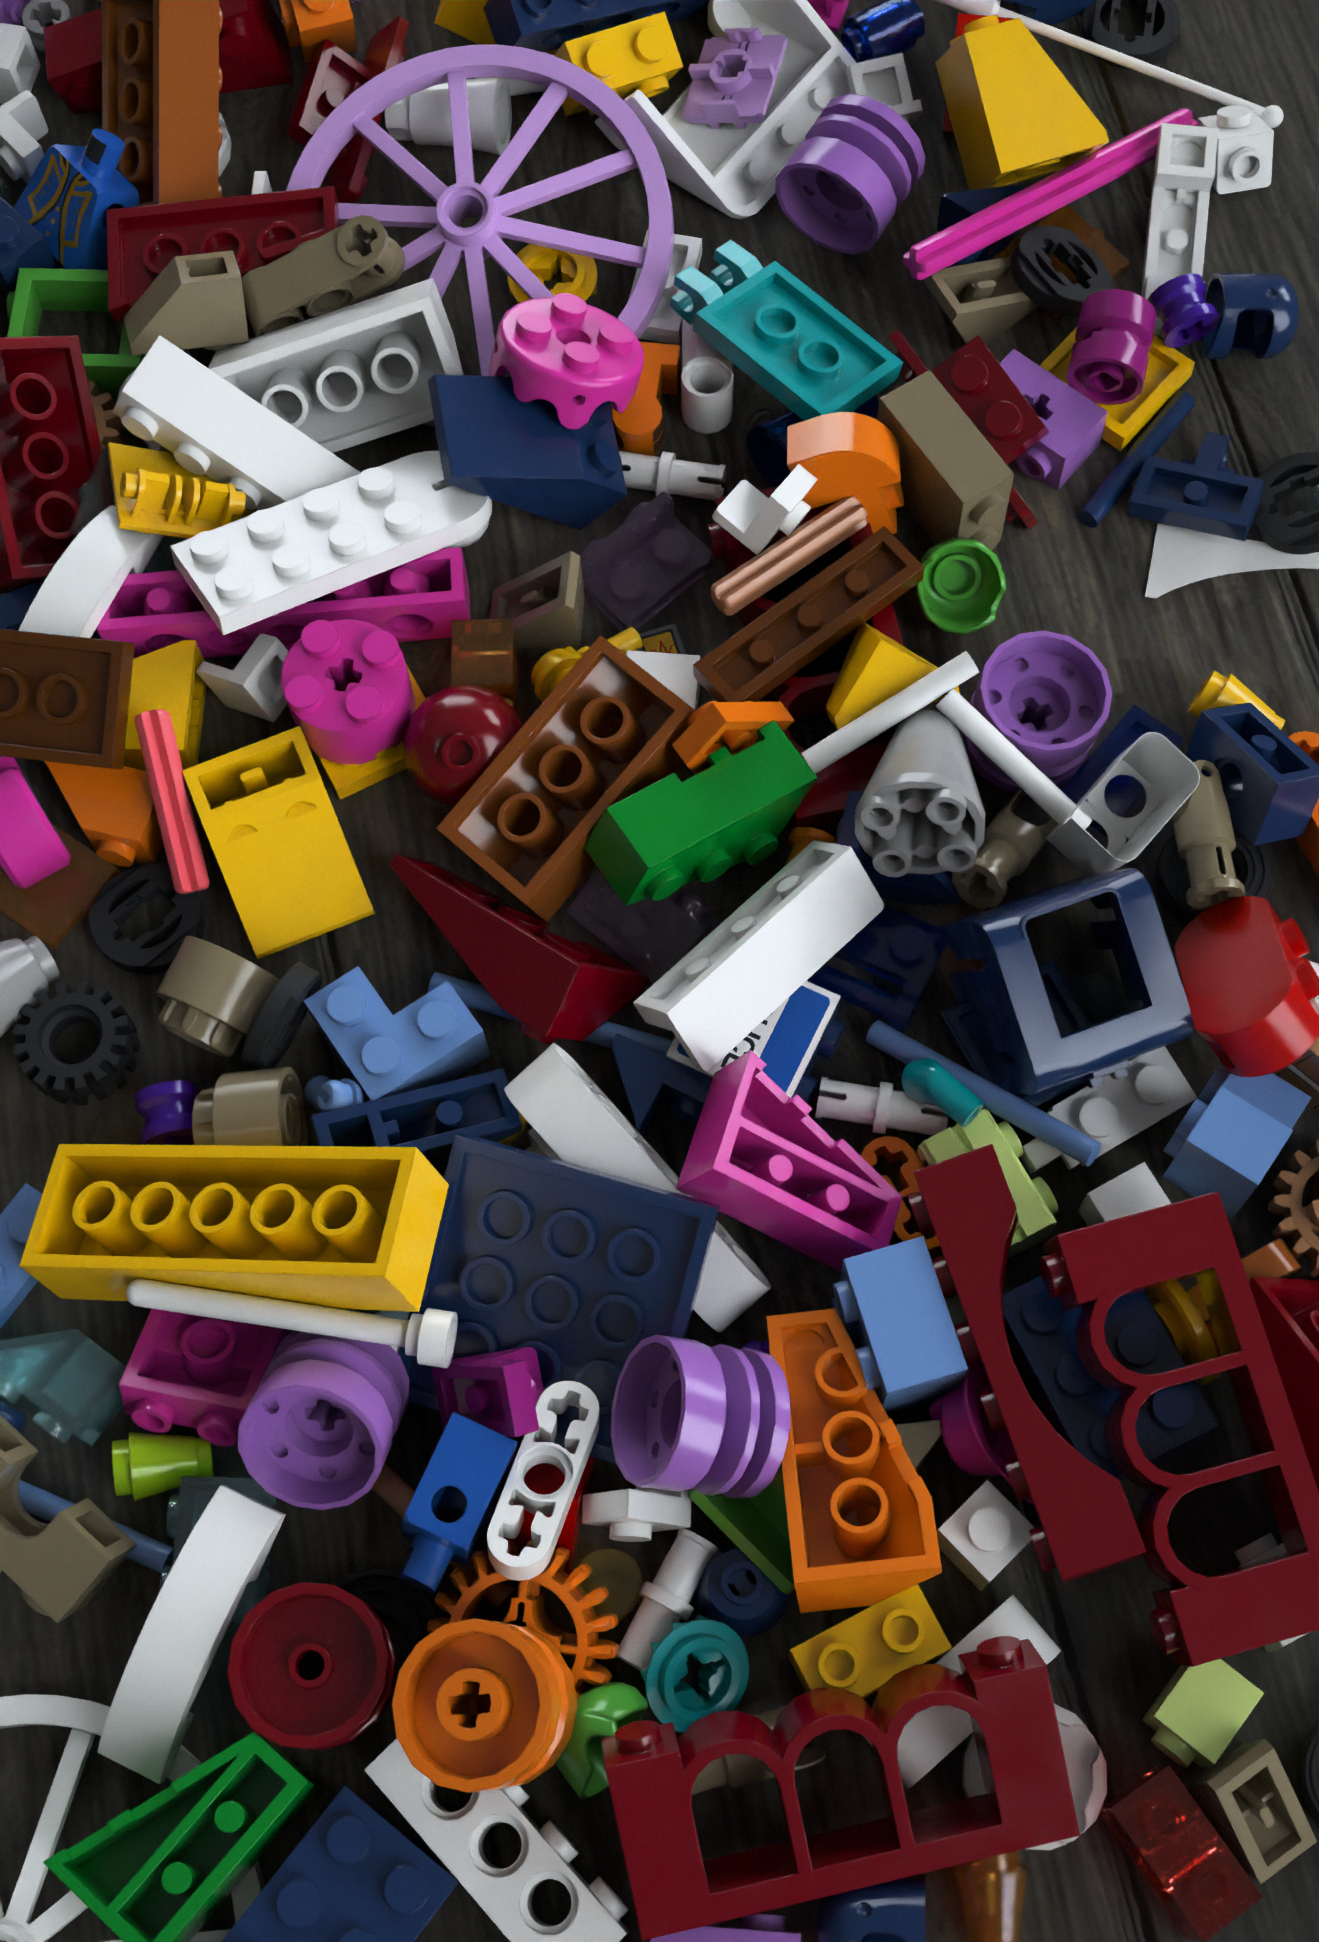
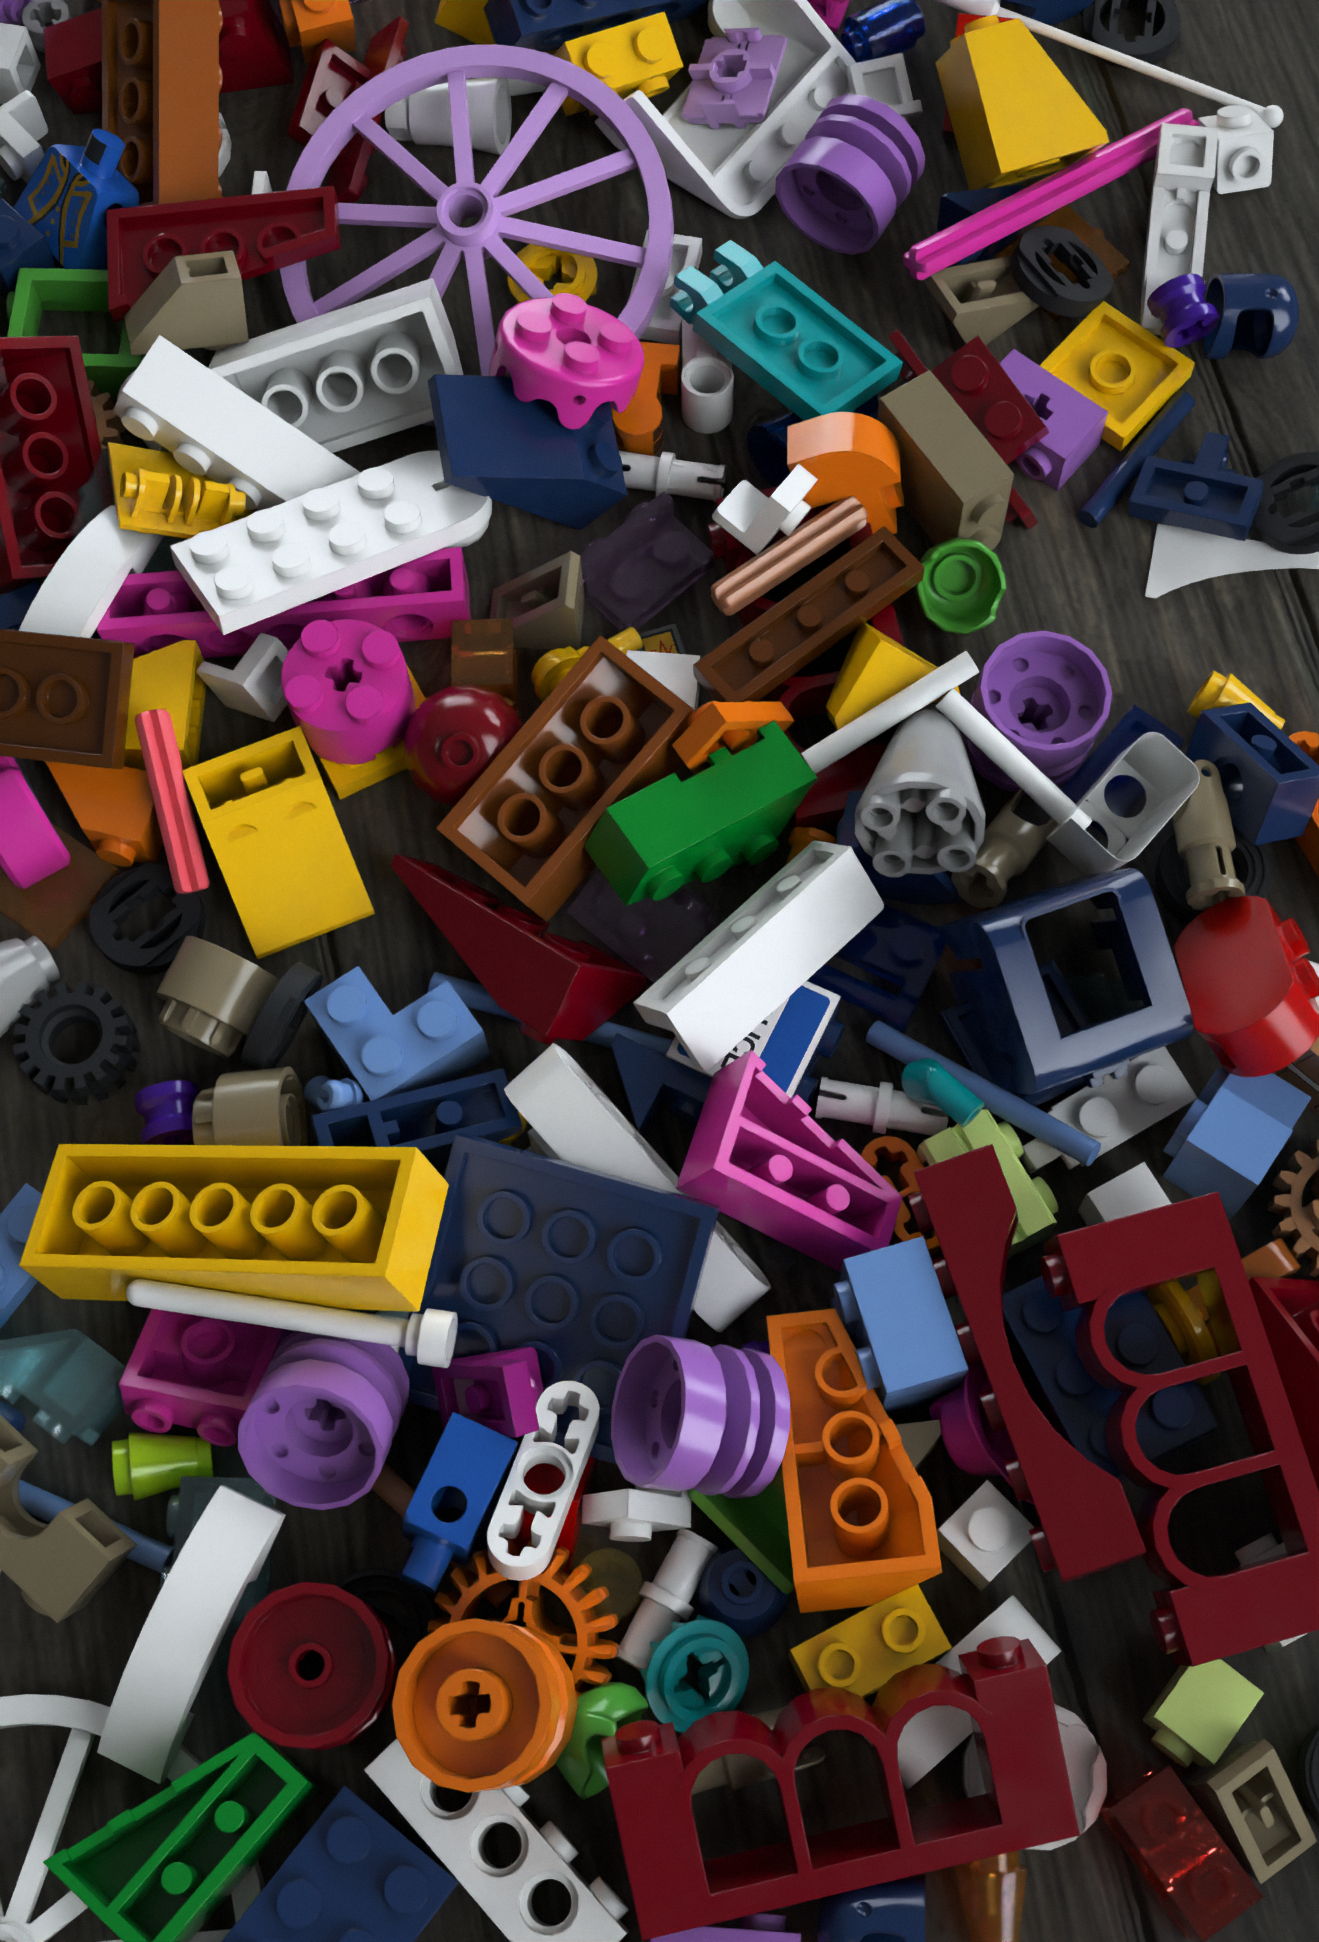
(322, 275): dark tan piece -> none
(1112, 346): magenta wheel -> none

